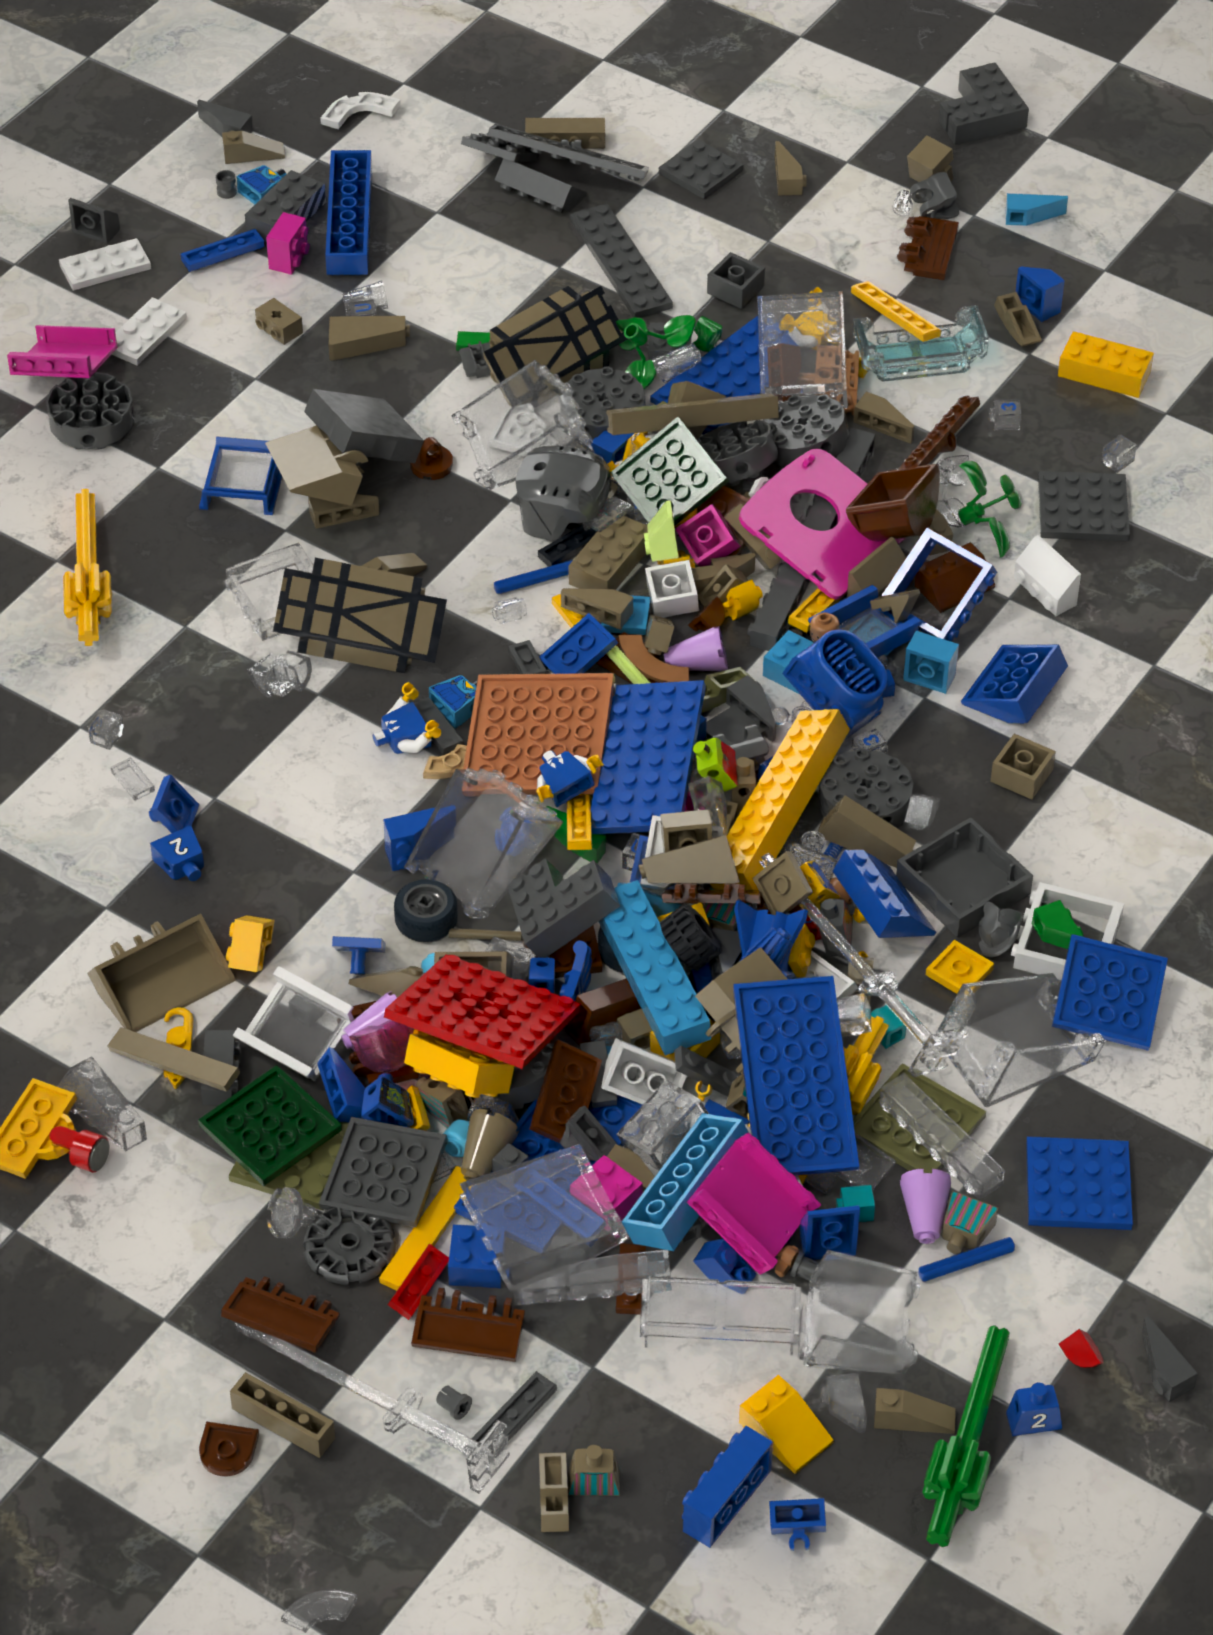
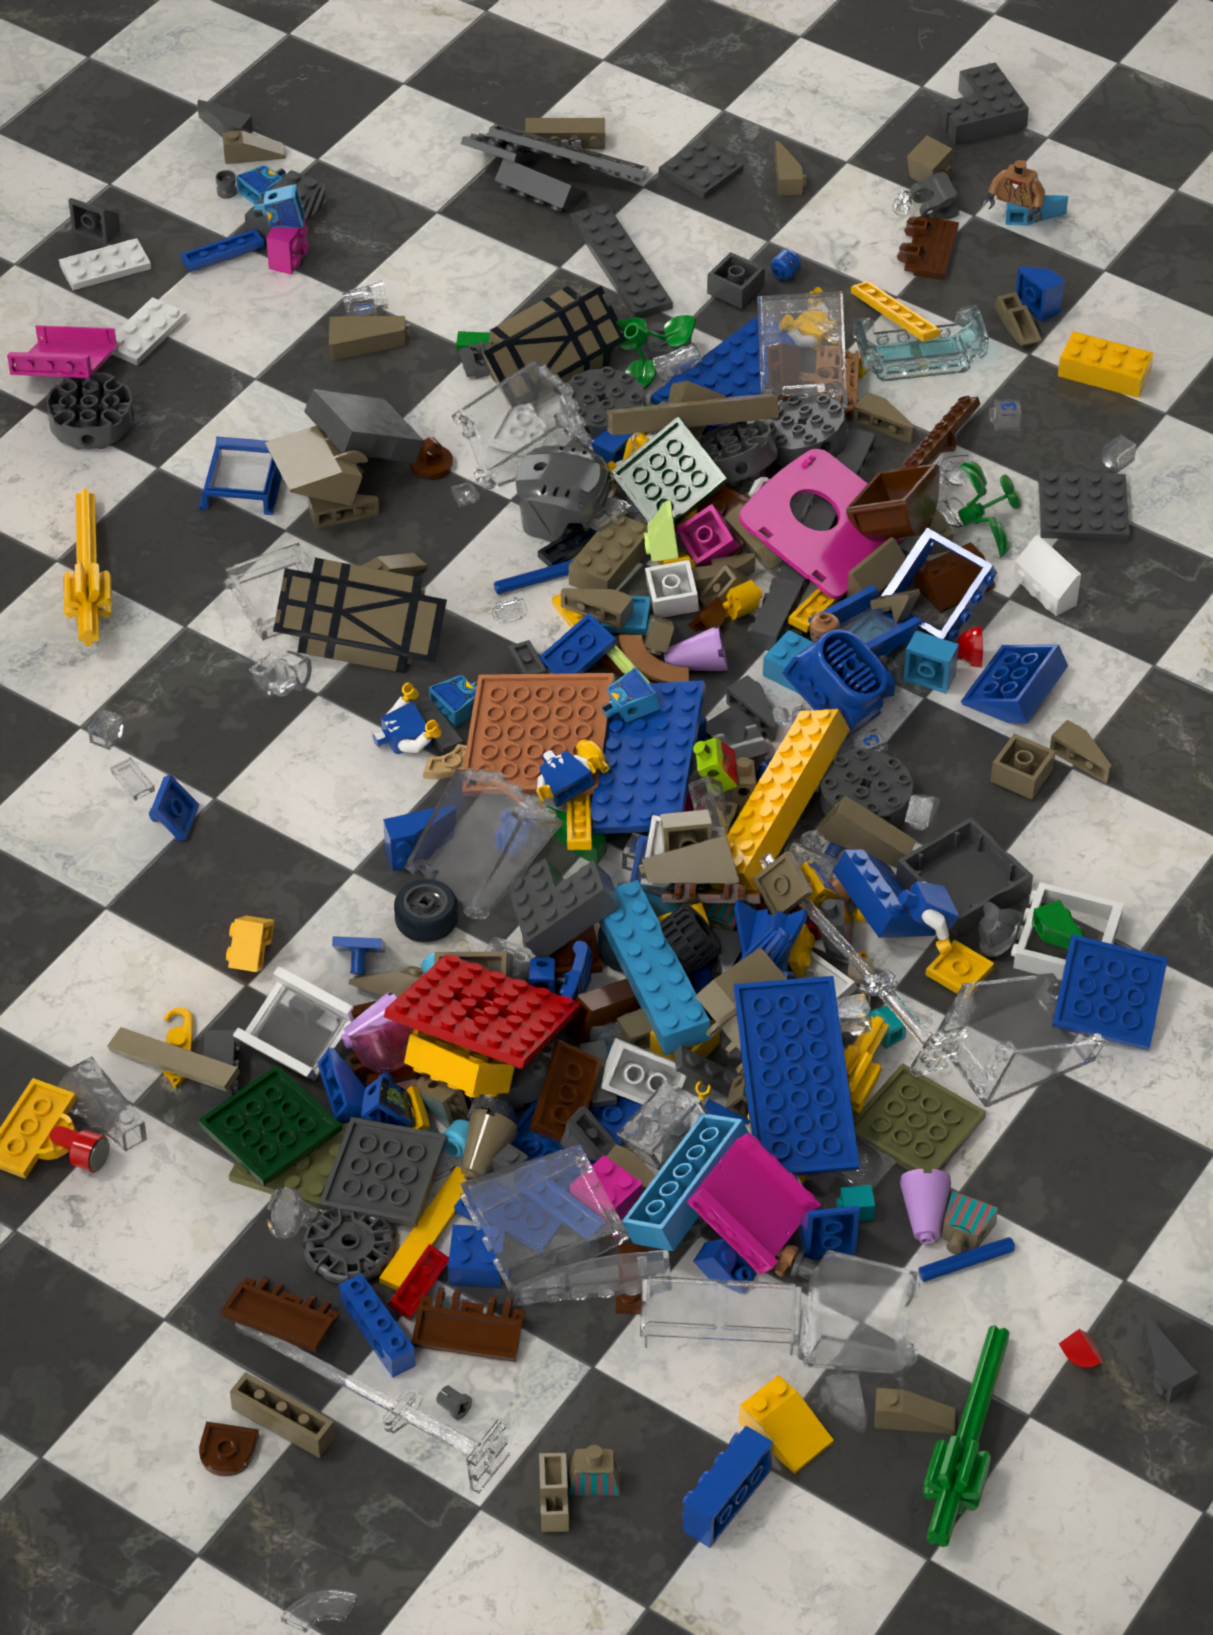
(161, 973): dark tan piece -> none
(179, 854): blue torso -> none
(278, 321): dark tan brick -> none
(282, 208): none -> torso
(349, 212): blue brick -> none
(366, 101): white plate -> none
(377, 1325): none -> blue brick
(465, 493): none -> clear plate
(485, 934): dark tan bar -> none
(521, 1406): dark grey tile -> none
(589, 748): none -> yellow plant
(630, 697): none -> torso
(708, 334): green hair -> none
(717, 686): olive slope -> none
(785, 265): none -> blue head
(797, 1518): blue brick -> none
(932, 907): none -> blue torso
(941, 1136): clear brick -> none
(971, 646): none -> red brick
(1019, 187): none -> medium nougat torso
(1034, 1410): blue torso -> none
(1078, 1183): blue plate -> none
(1079, 749): none -> dark tan slope

